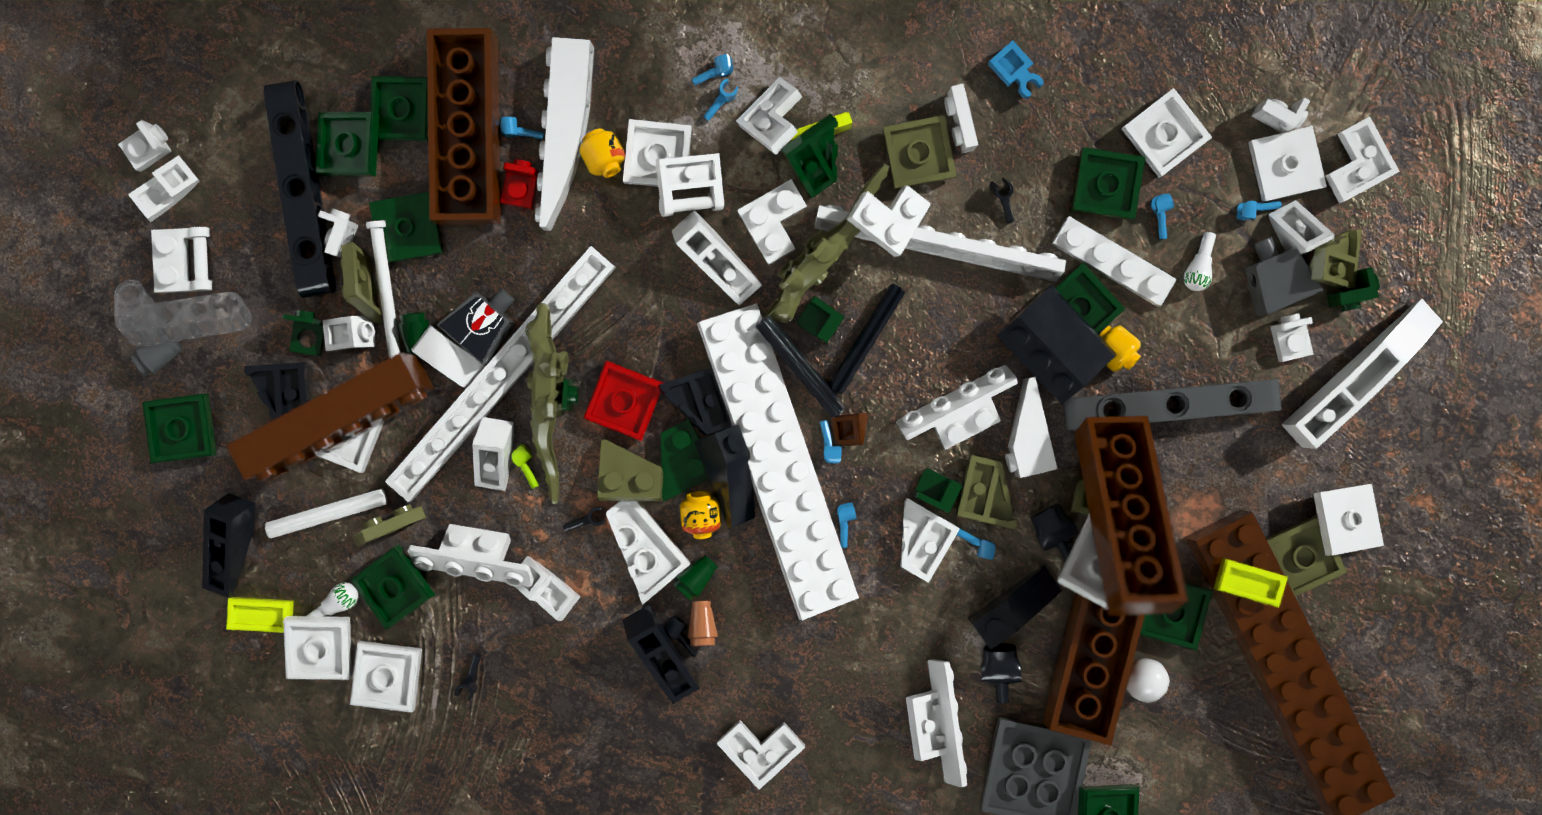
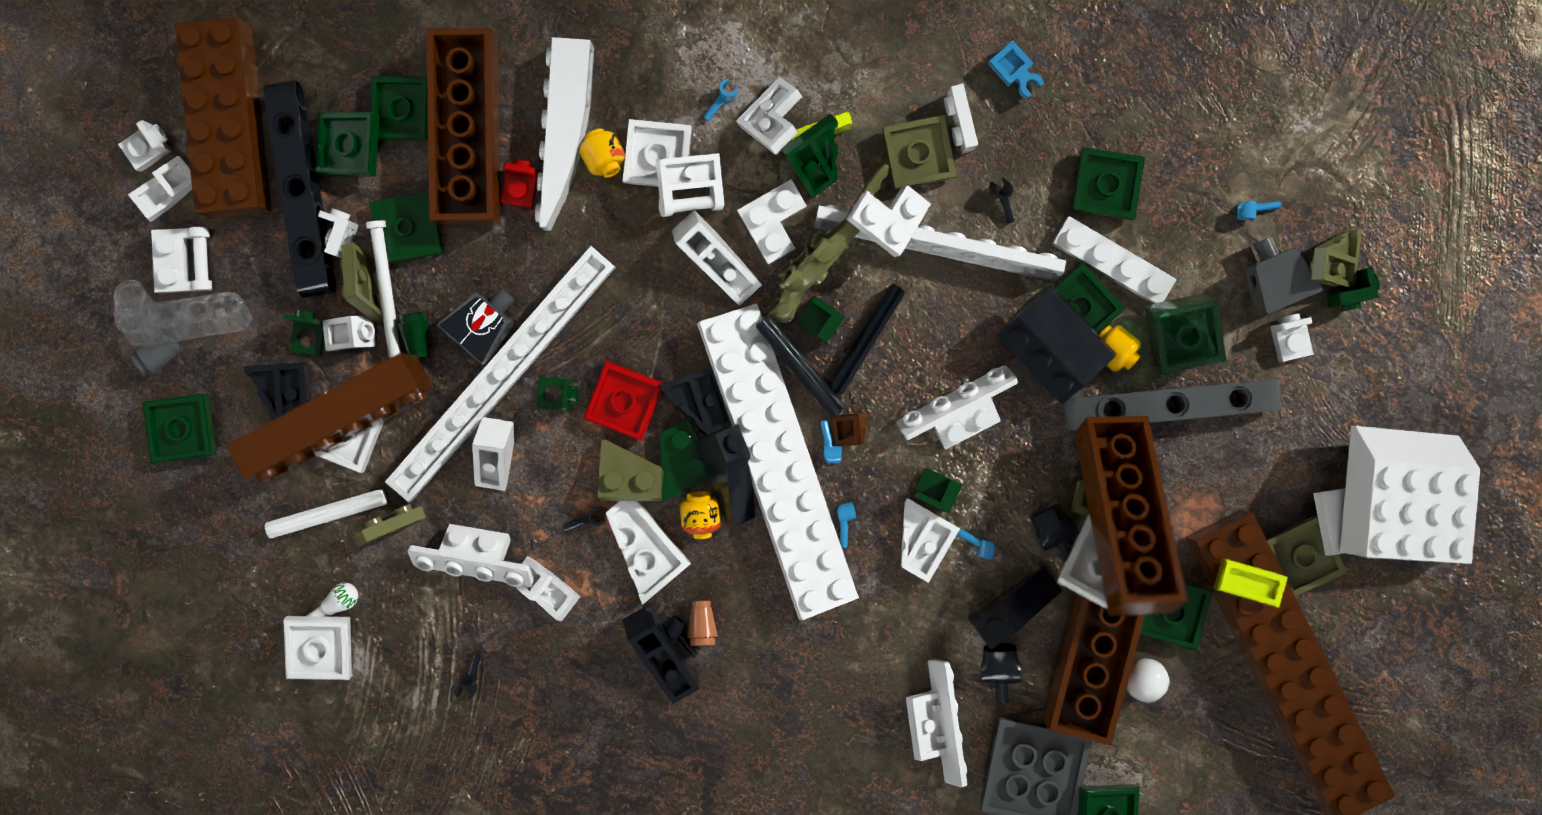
(223, 117): none -> reddish brown brick
(226, 539): black slope -> none
(258, 614): neon yellow tile -> none
(386, 676): white plate -> none
(392, 587): dark green plate -> none
(447, 357): white slope -> none
(509, 129): dark azure hand -> none
(520, 457): lime hand -> none
(547, 393): olive animal -> none
(695, 578): dark green cone -> none
(723, 65): dark azure hand -> none
(760, 759): white plate -> none
(985, 493): olive wing -> none
(1030, 440): white slope -> none
(1159, 205): dark azure hand -> none
(1166, 133): white plate -> none
(1185, 333): none -> clear green brick
(1199, 272): white piece -> none
(1278, 116): white bracket -> none
(1287, 164): white plate -> none
(1299, 228): white slope -> none
(1362, 377): white slope -> none
(1369, 163): white plate -> none
(1409, 496): none -> white slope

